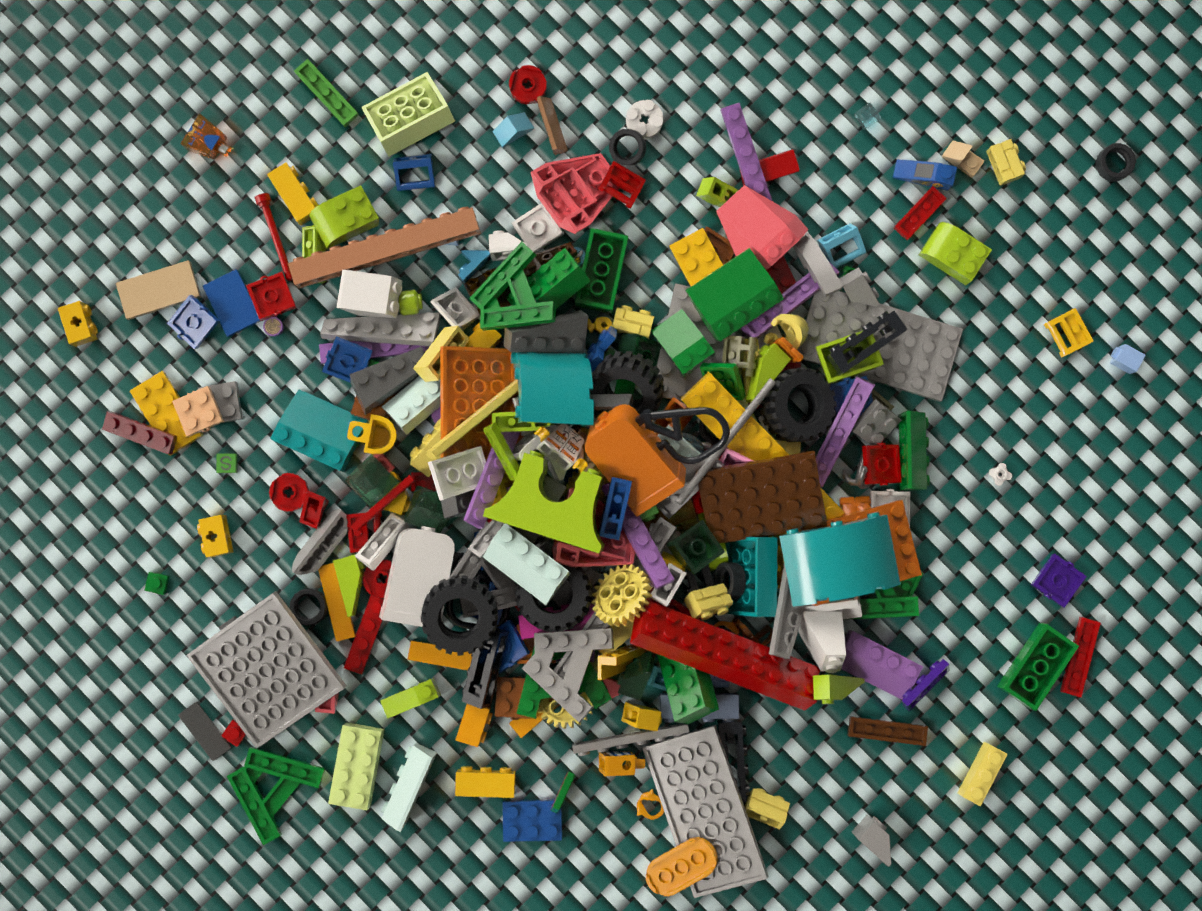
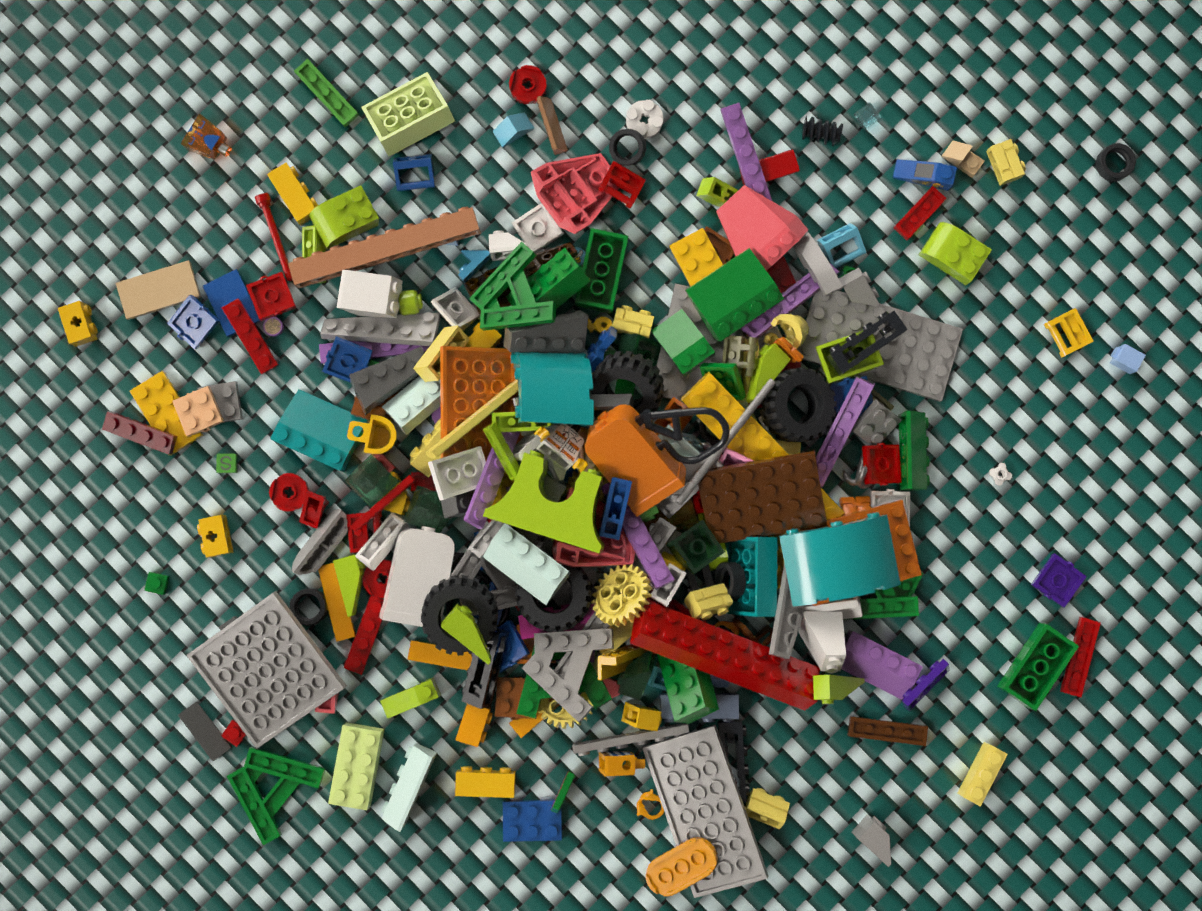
(250, 336): none -> red plate
(464, 628): none -> lime slope
(821, 131): none -> black piece

